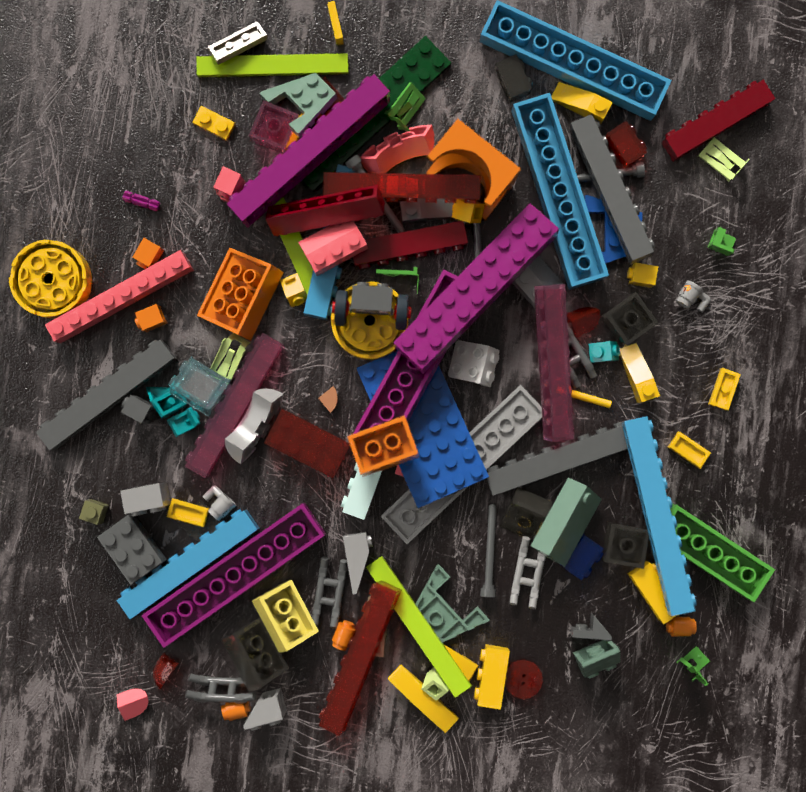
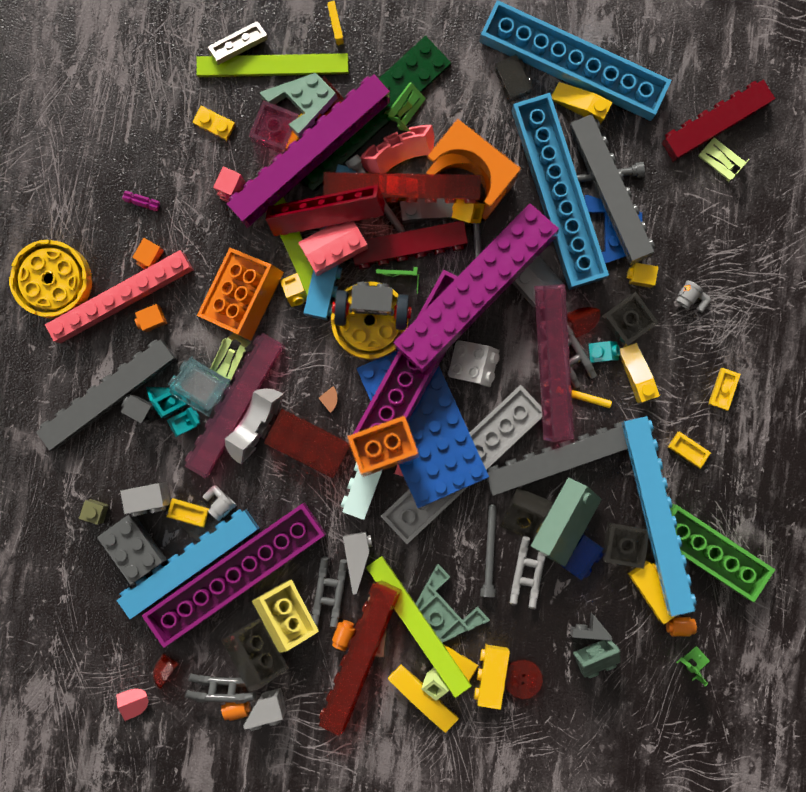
(626, 144): clear red brick -> none
(722, 242): bright green panel -> none

